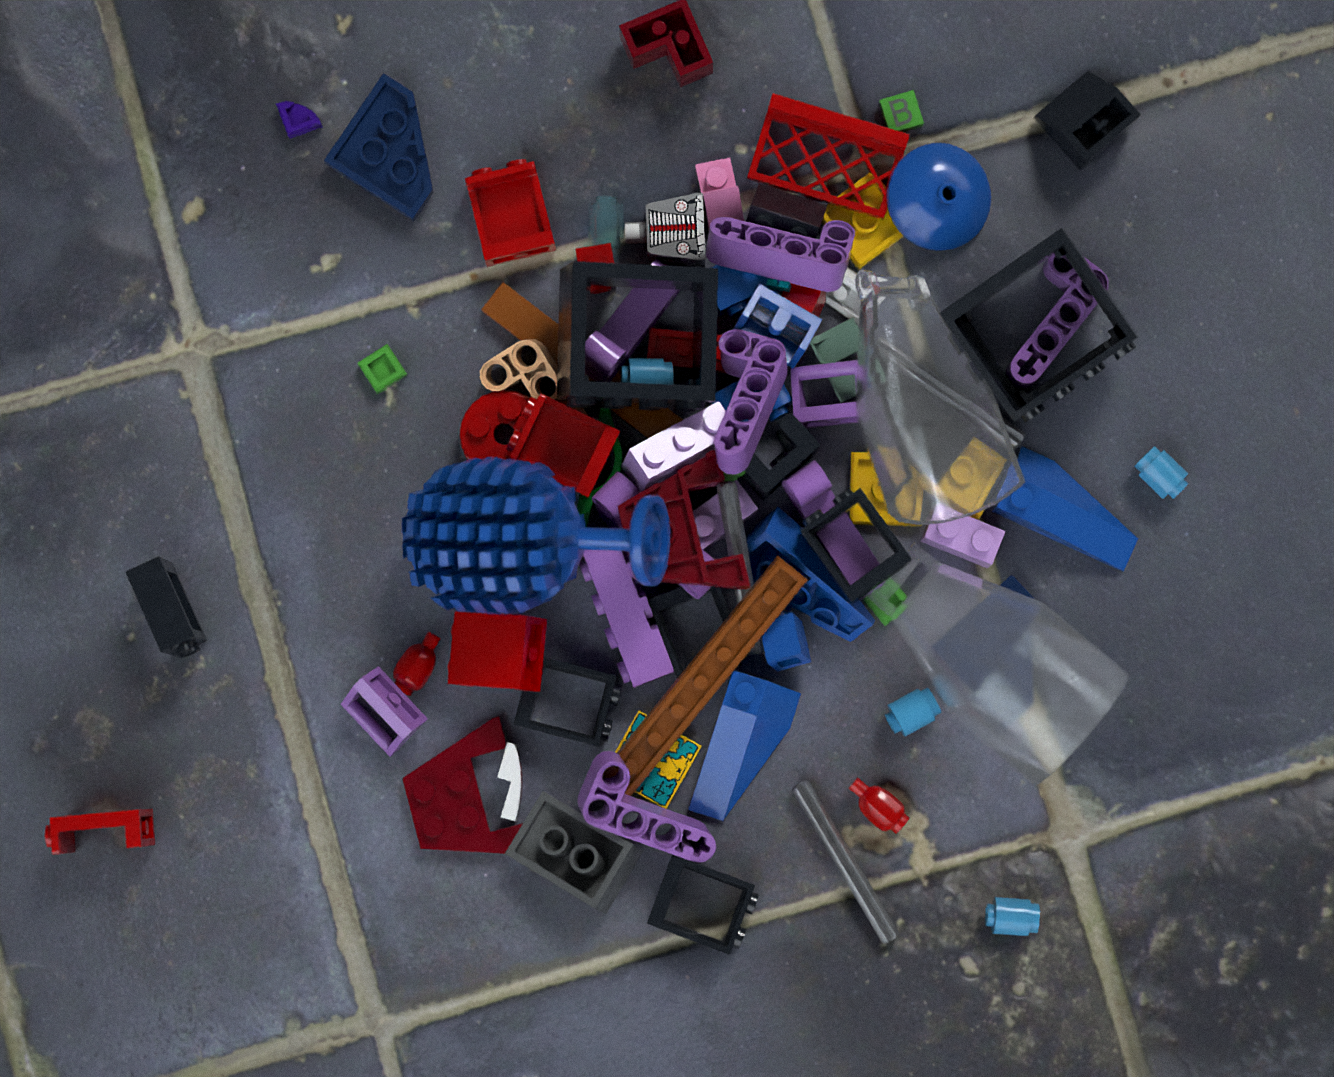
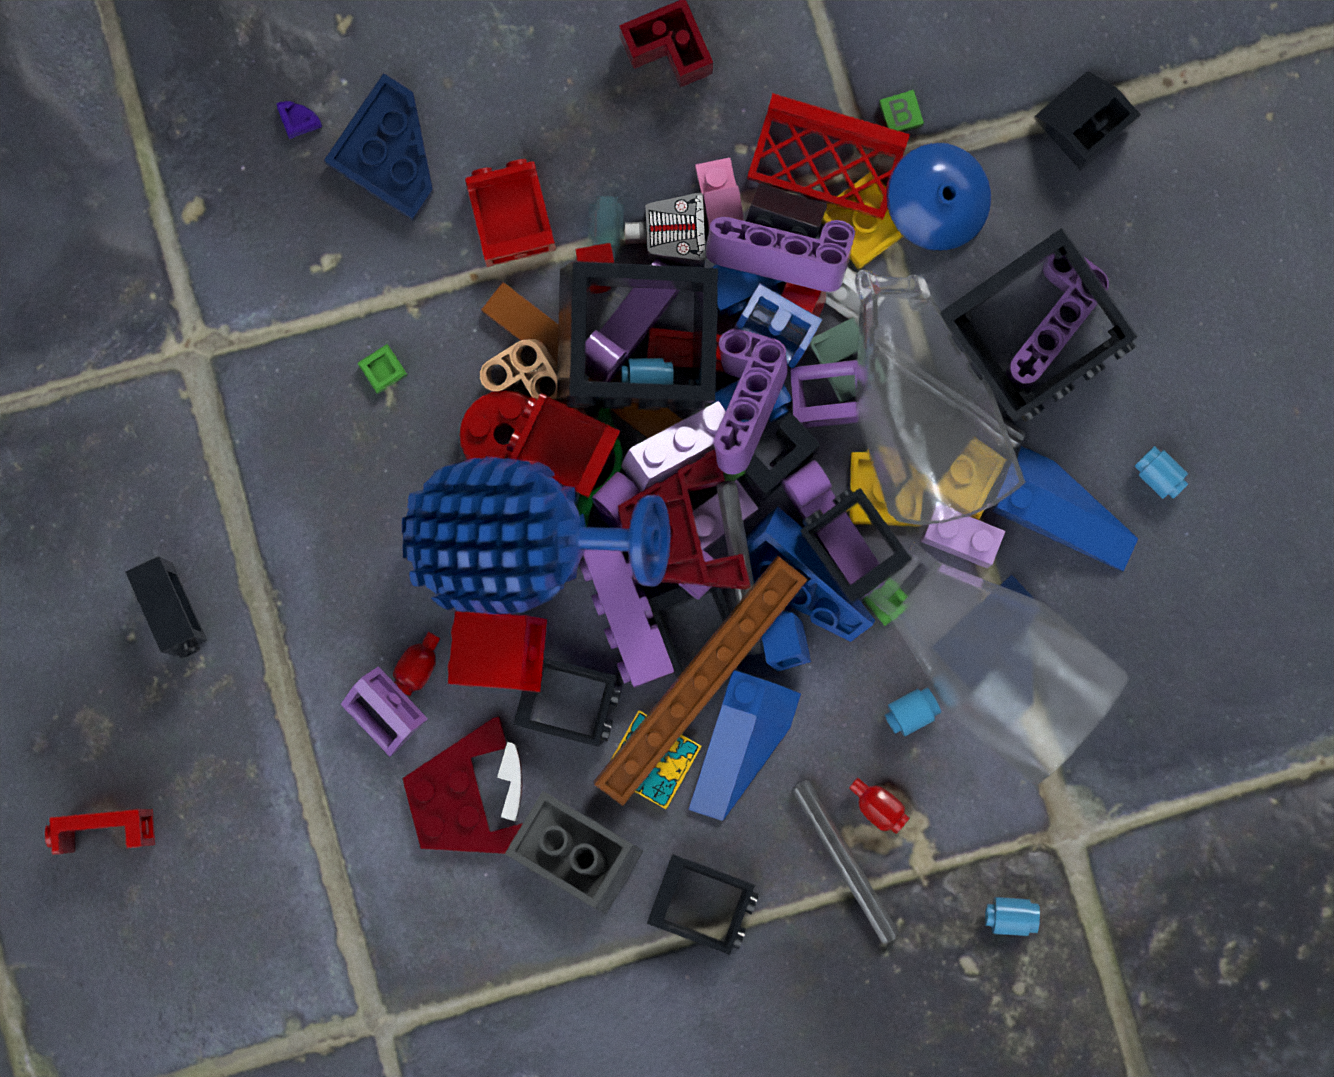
(649, 815): medium lavender beam -> none
(781, 286): teal piece -> none

